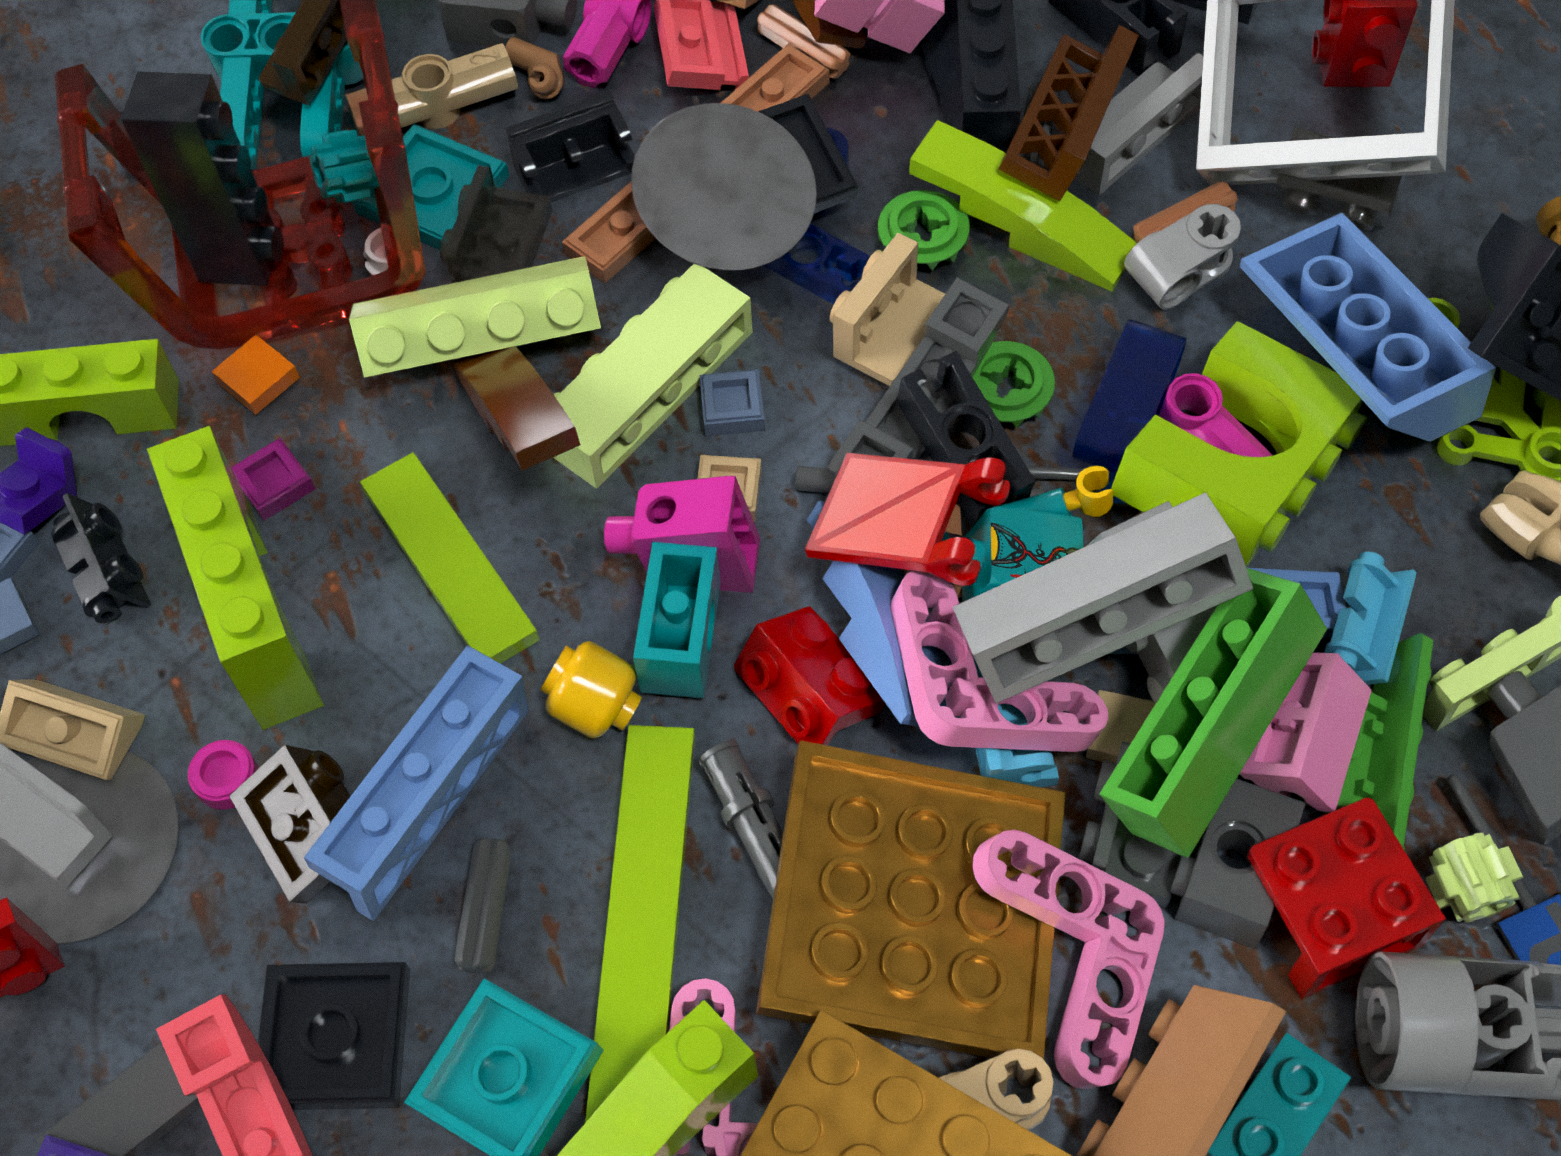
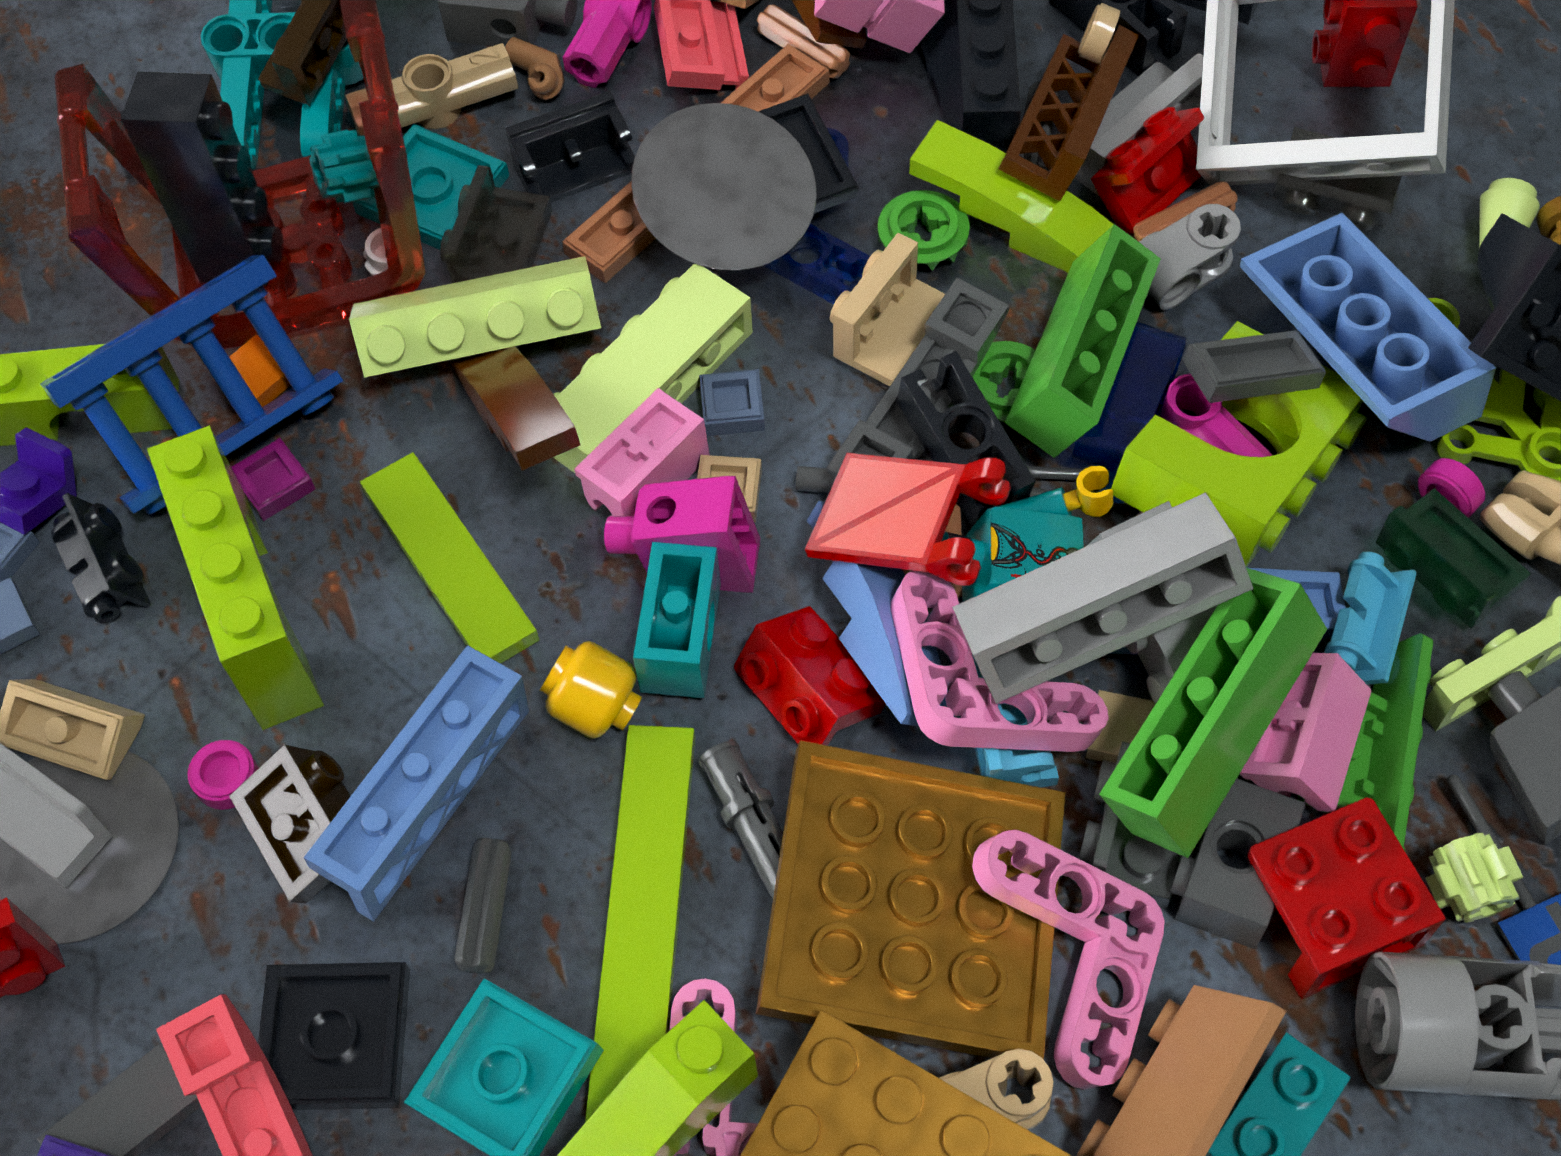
(192, 322): none -> blue fence
(649, 447): none -> bright pink hinge
(1084, 342): none -> bright green brick
(1098, 32): none -> tan tile
(1151, 169): none -> red bracket
(1253, 366): none -> dark grey tile
(1451, 557): none -> clear green bracket
(1455, 483): none -> dark pink tile
(1507, 196): none -> yellowish green cone

